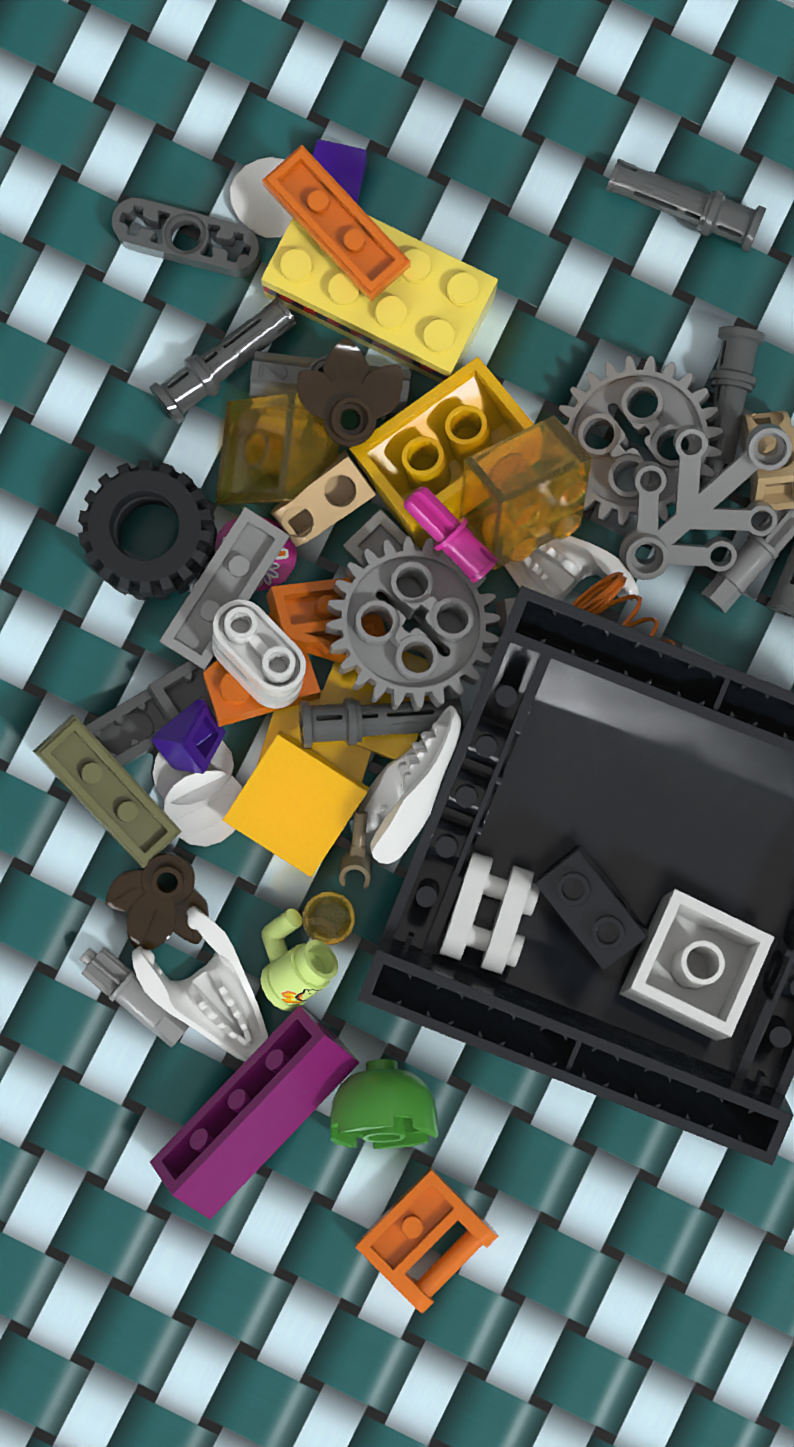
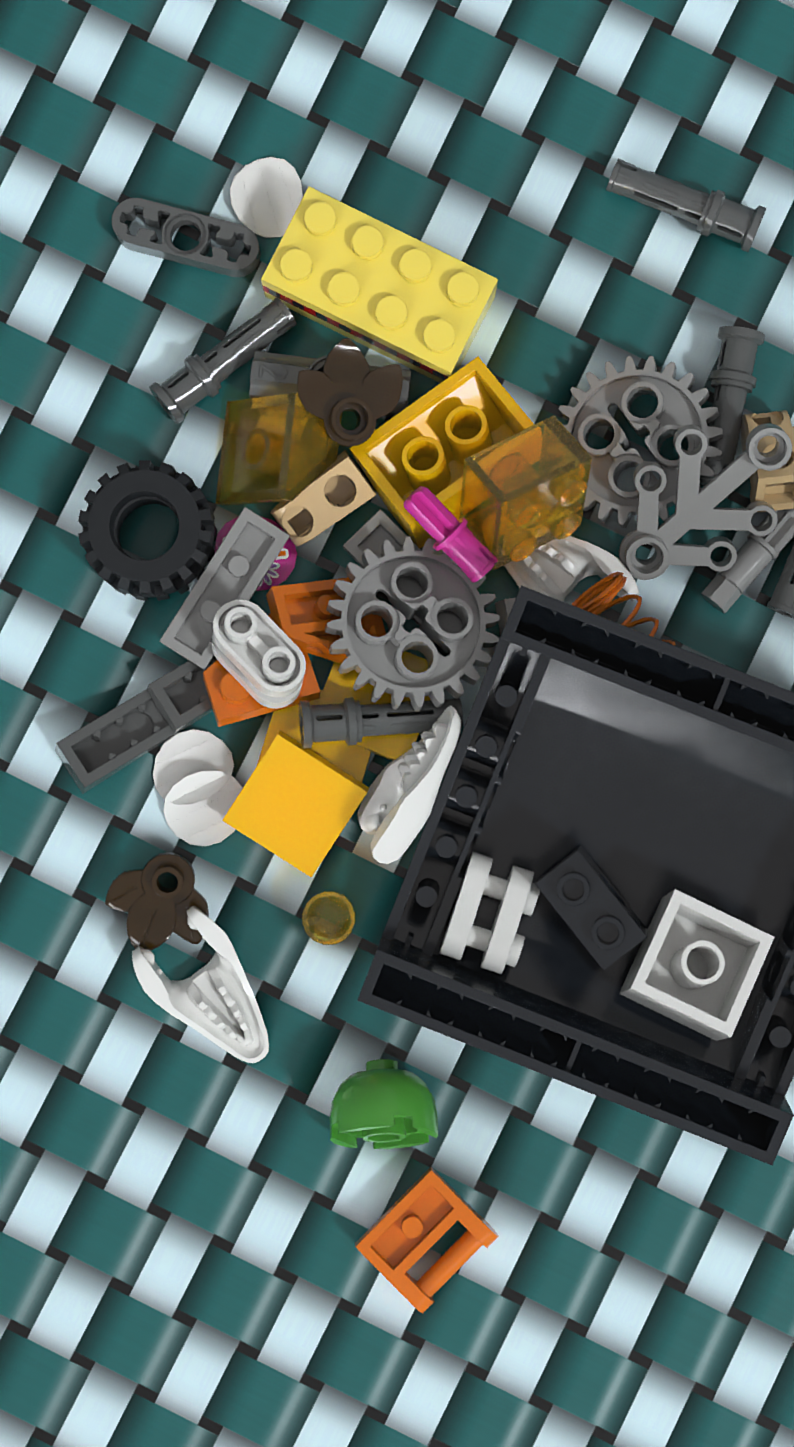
(107, 791): olive tile -> none
(123, 986): light grey piece -> none
(190, 738): dark purple slope -> none
(253, 1113): magenta brick -> none
(296, 973): yellowish green piece -> none
(336, 223): orange tile -> none
(344, 164): dark purple slope -> none
(356, 857): dark tan hand -> none

